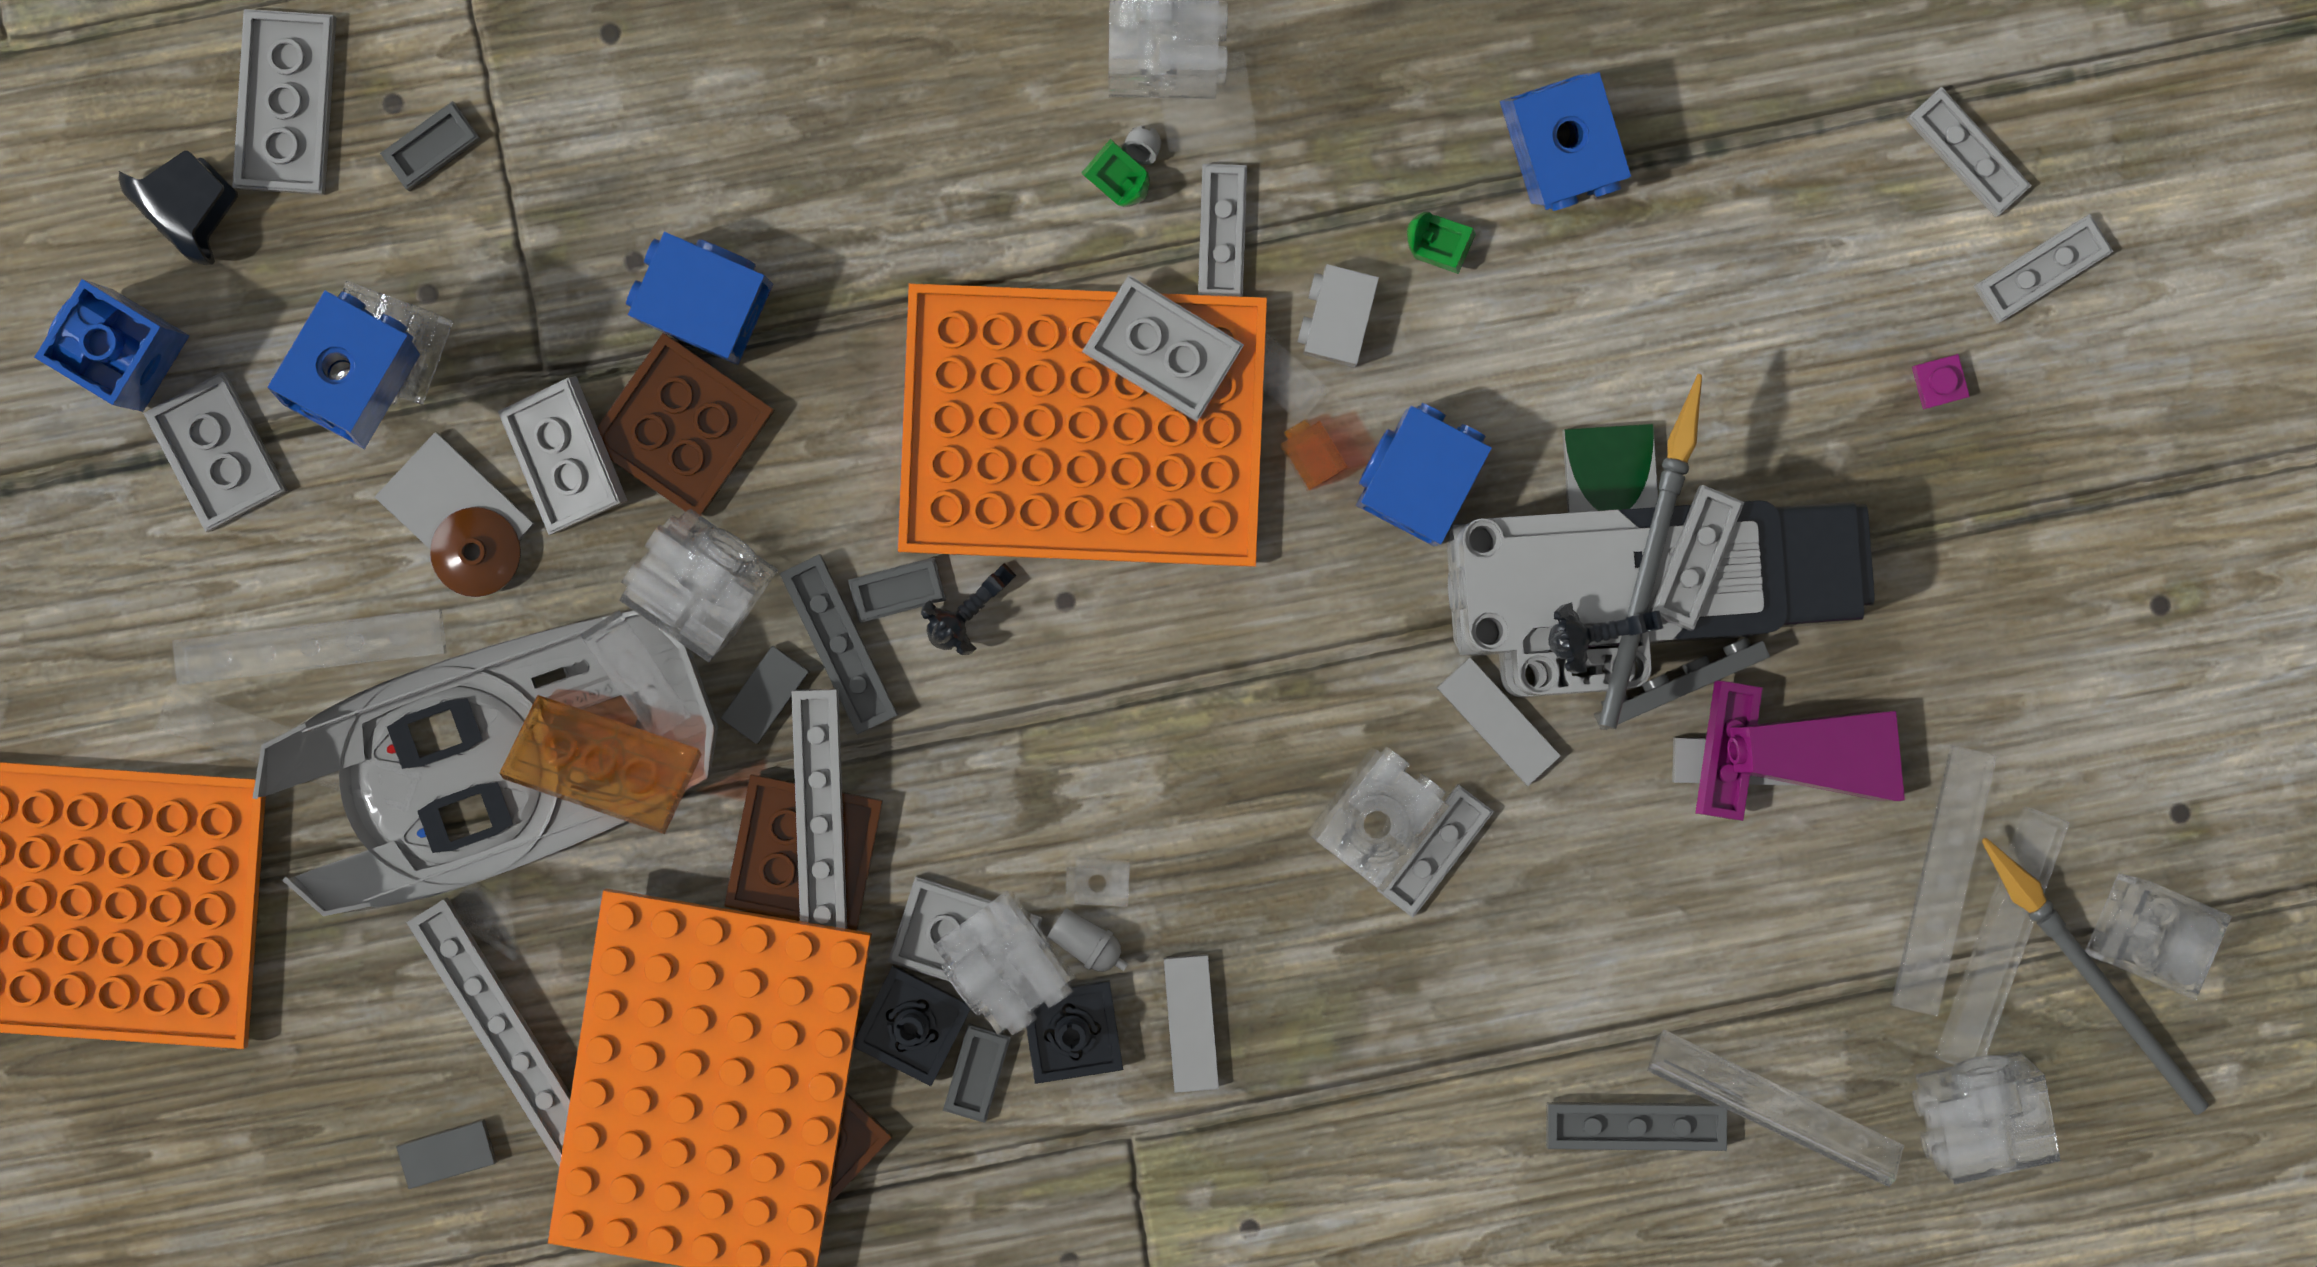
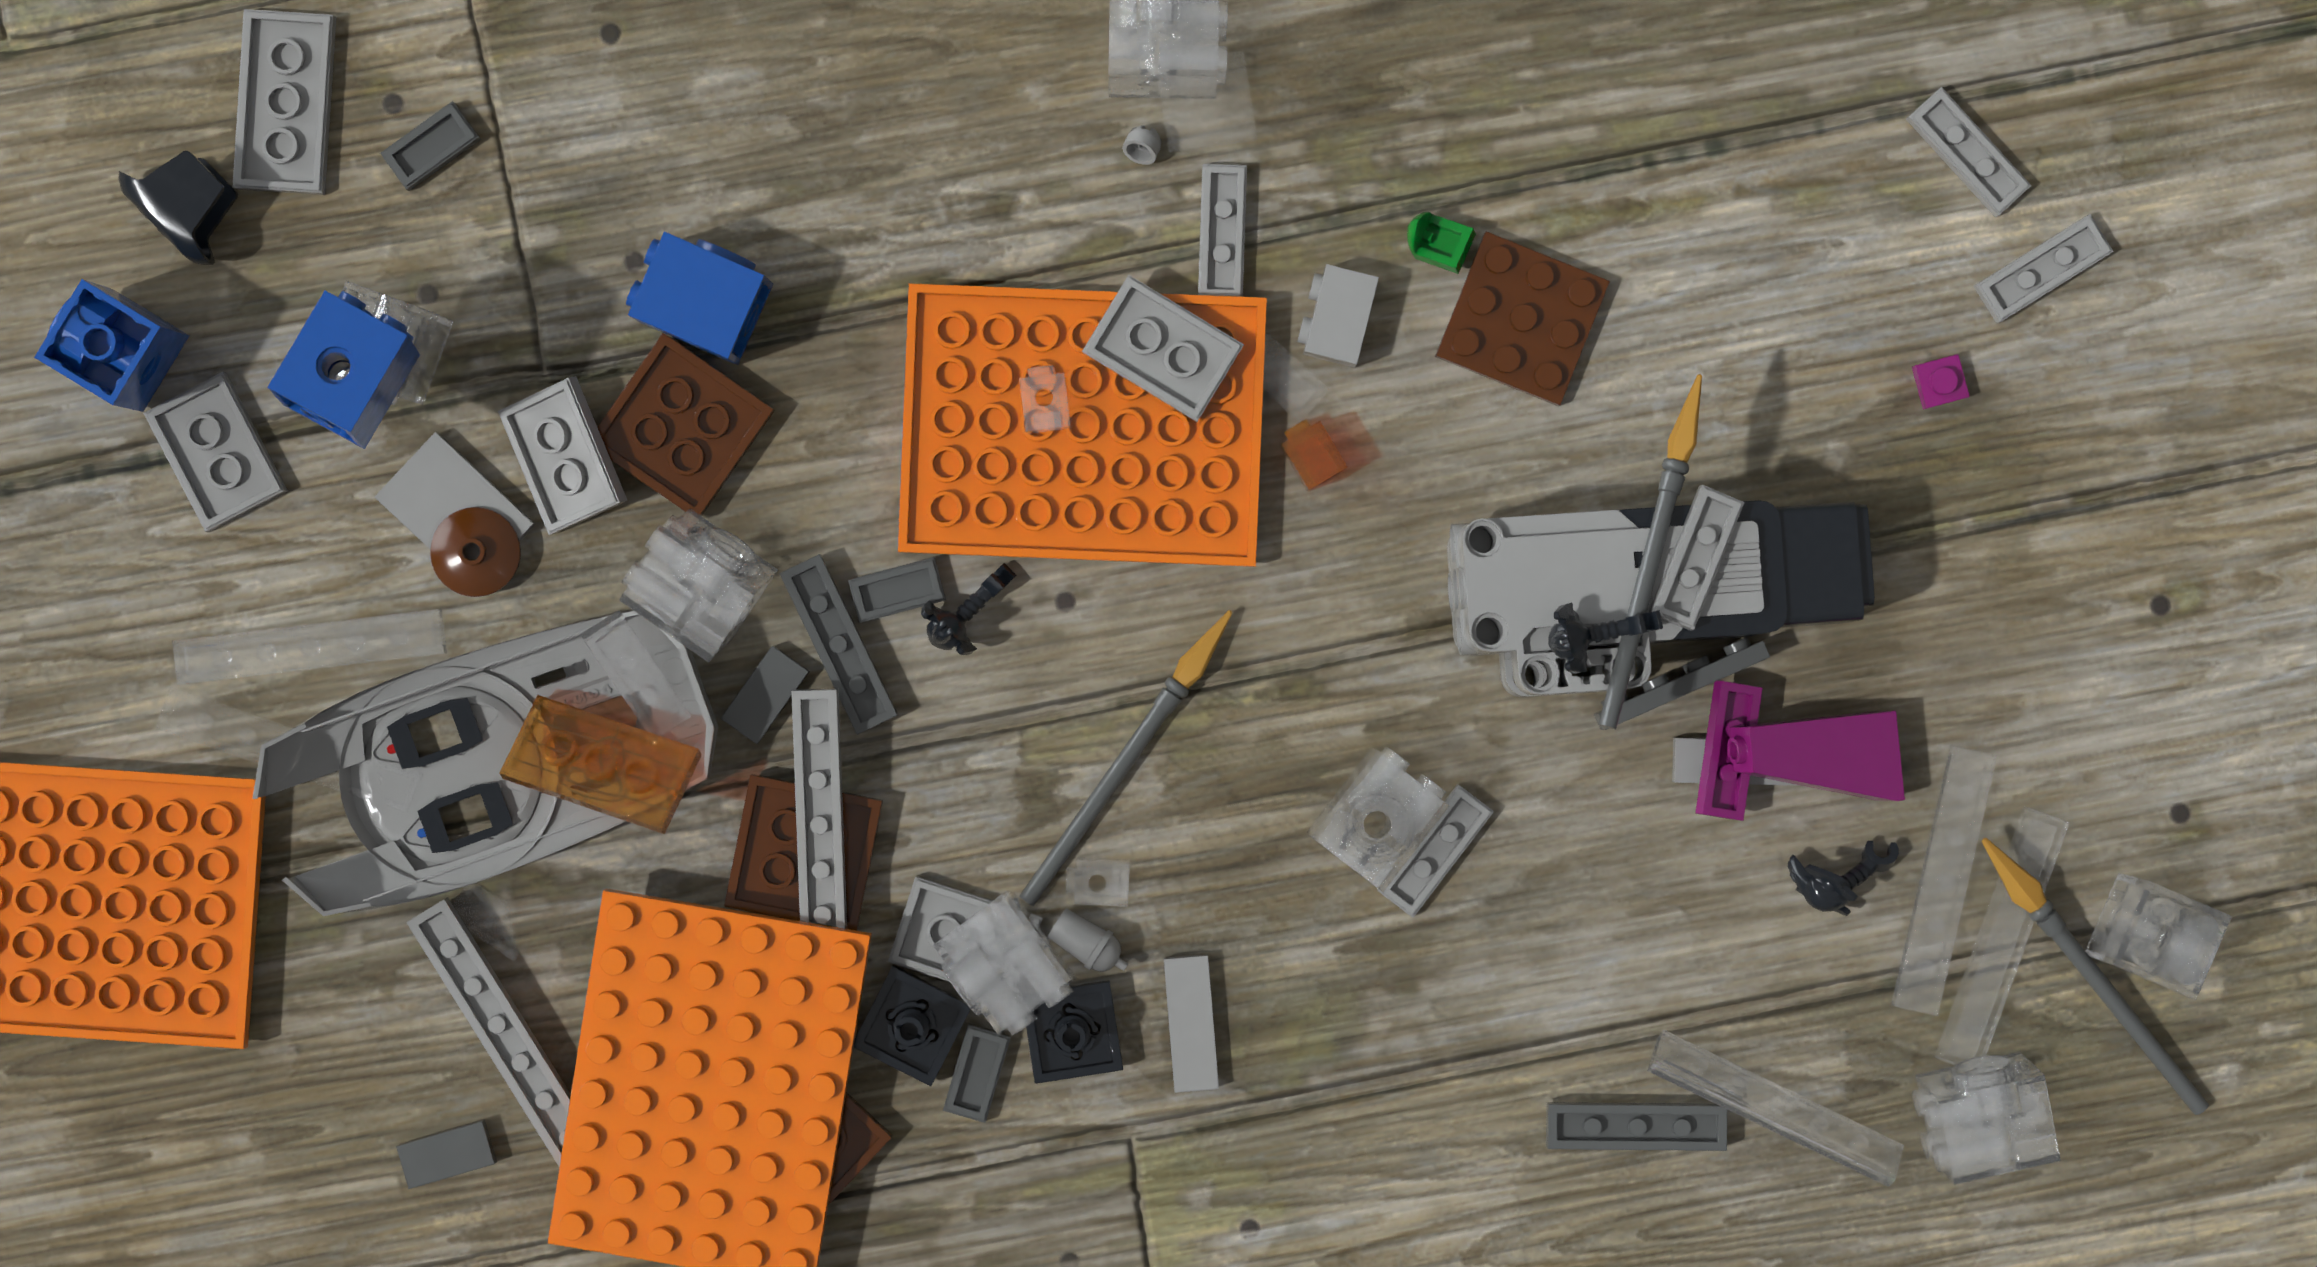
(1045, 418): none -> clear brick
(1118, 175): green plate -> none
(1188, 671): none -> dark grey piece
(1422, 473): blue brick -> none
(1498, 721): light grey tile -> none
(1522, 318): none -> reddish brown plate
(1587, 162): blue brick -> none
(1610, 468): dark green tile -> none
(1832, 892): none -> black piece

